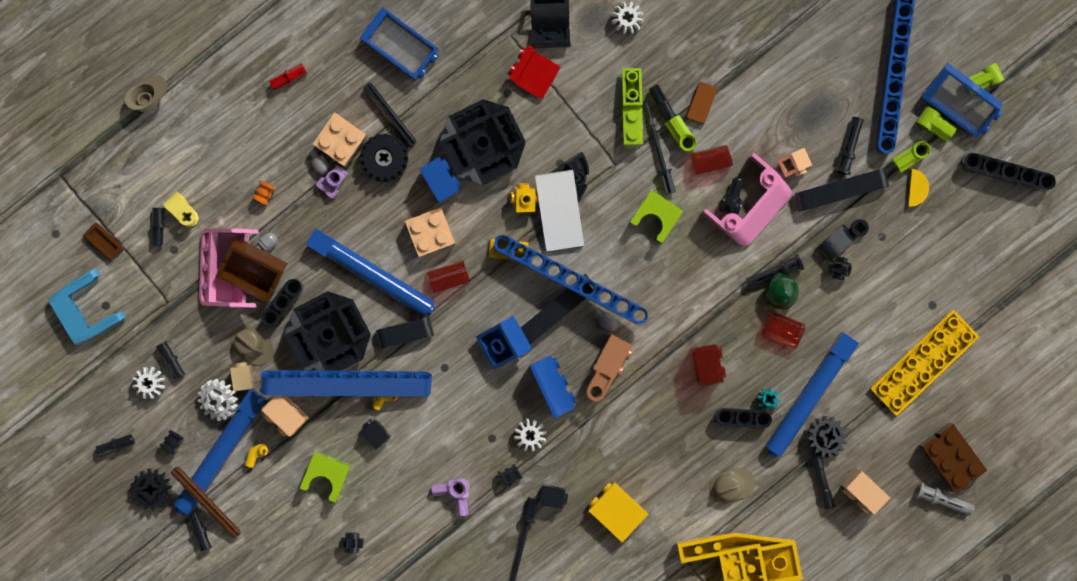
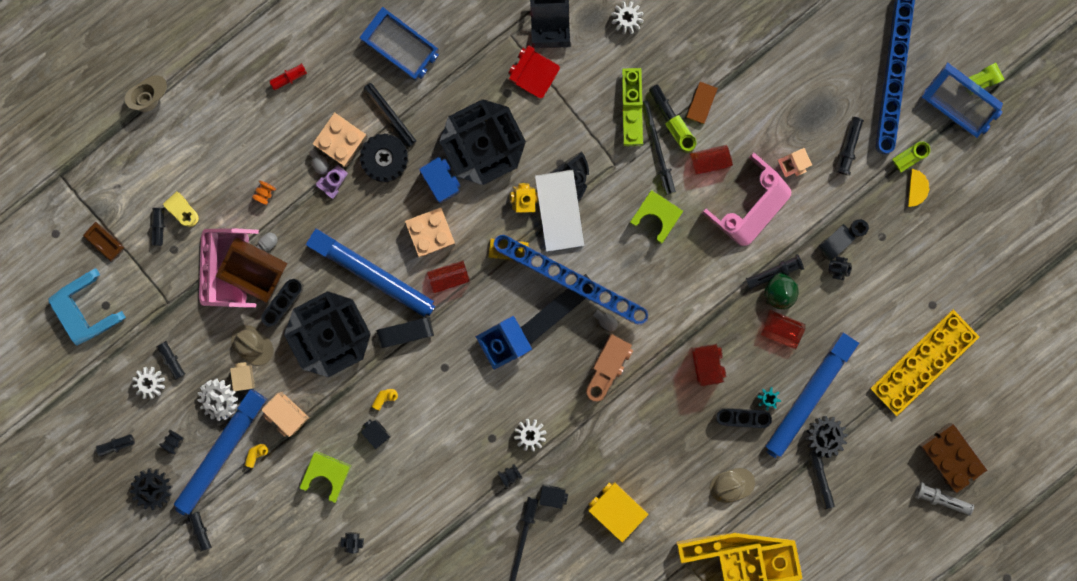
(205, 502): reddish brown axle -> none
(345, 383): blue beam -> none
(450, 489): lavender axle -> none
(553, 385): blue slope -> none
(731, 202): black axle -> none
(841, 189): black beam -> none
(865, 491): light nougat brick -> none
(931, 121): lime piece -> none
(1017, 172): black beam -> none

